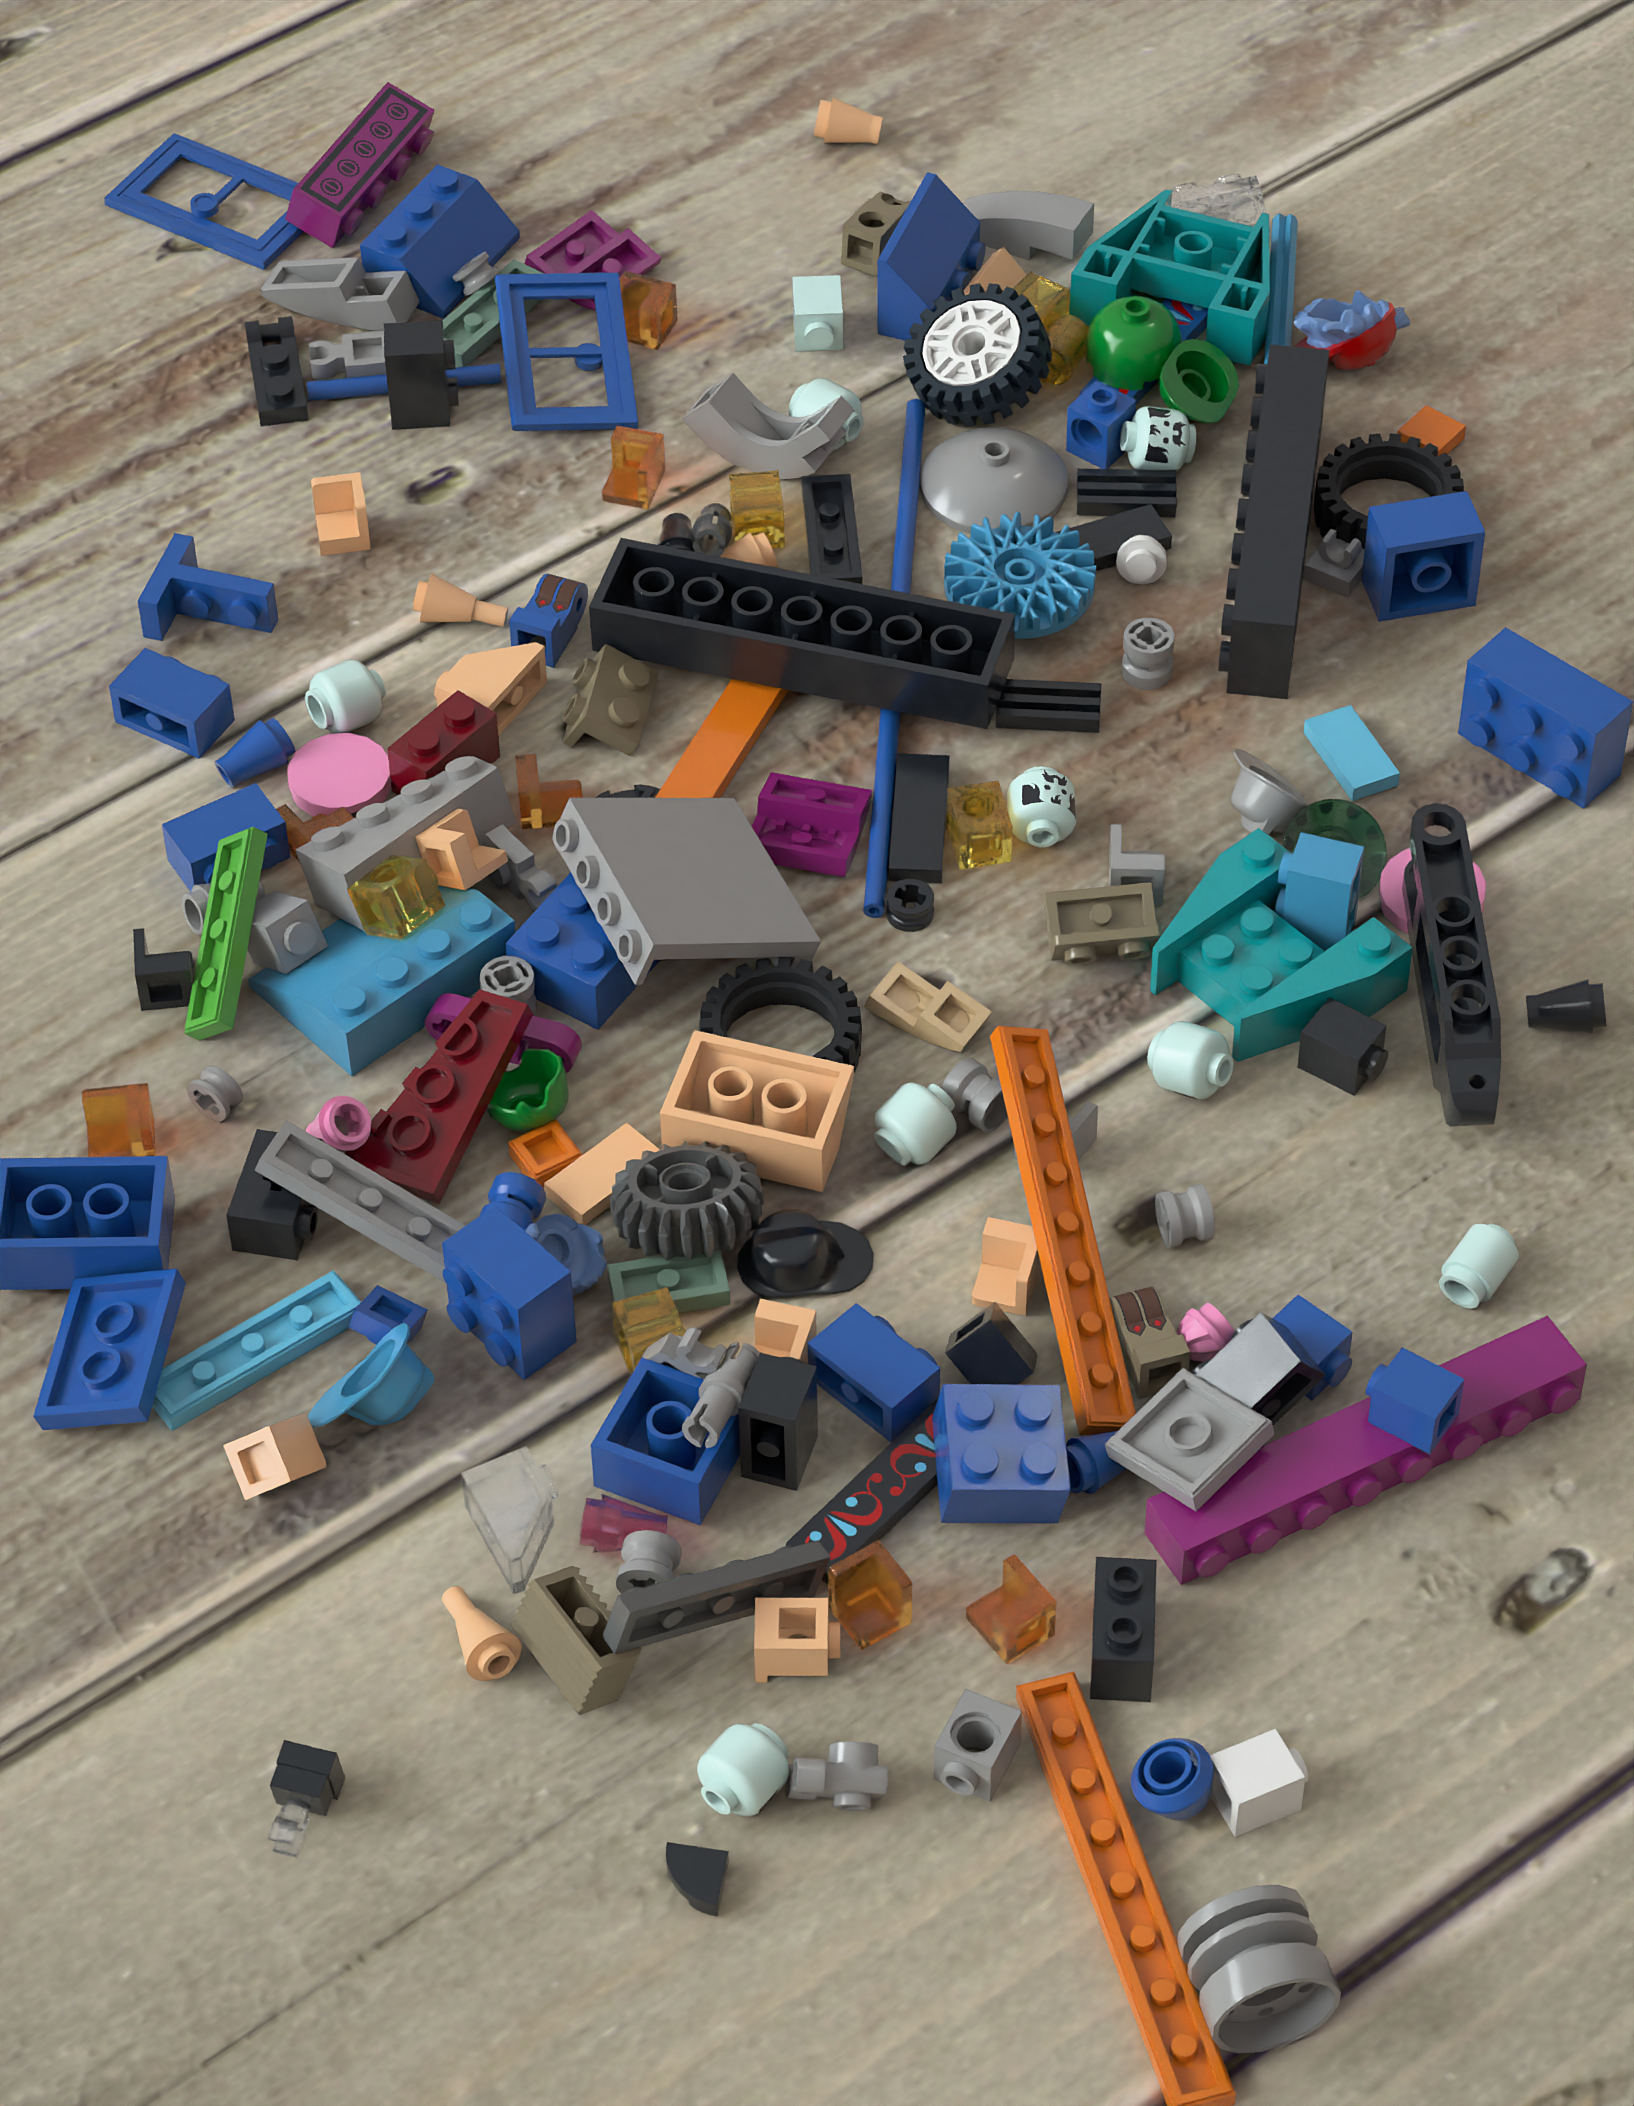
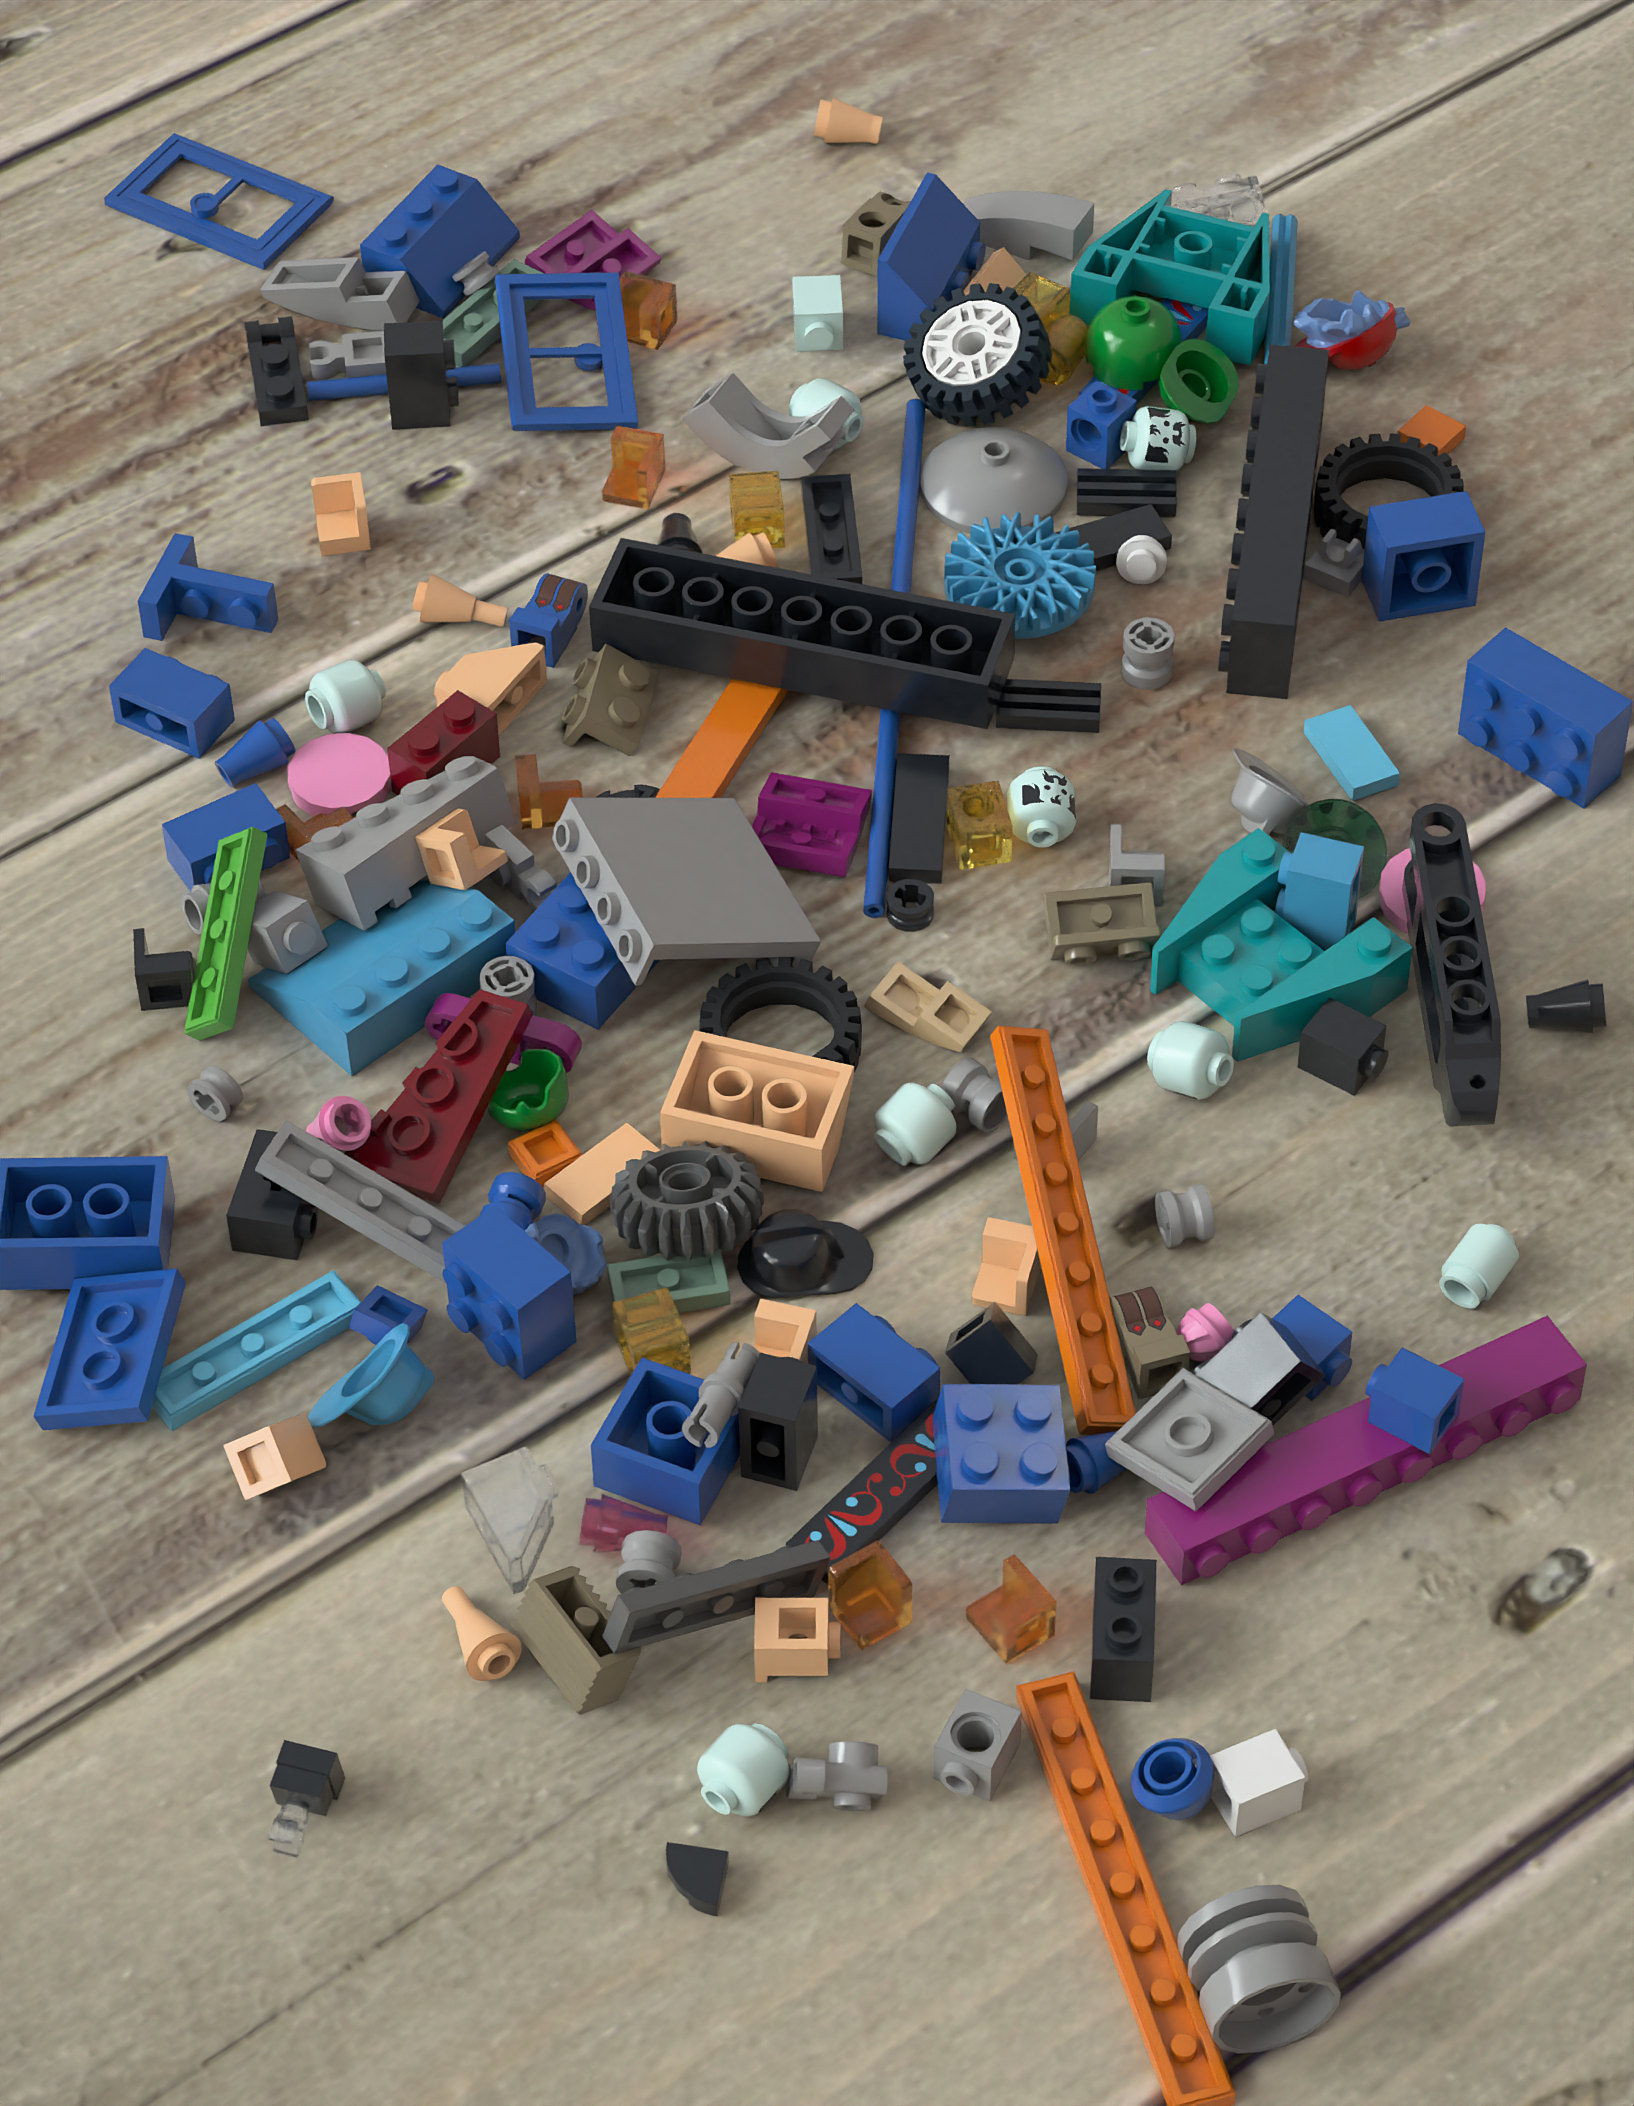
(119, 1121): clear orange panel -> none
(361, 165): magenta brick -> none
(396, 896): clear yellow brick -> none
(686, 1353): light grey plate -> none
(704, 529): dark grey pin -> none

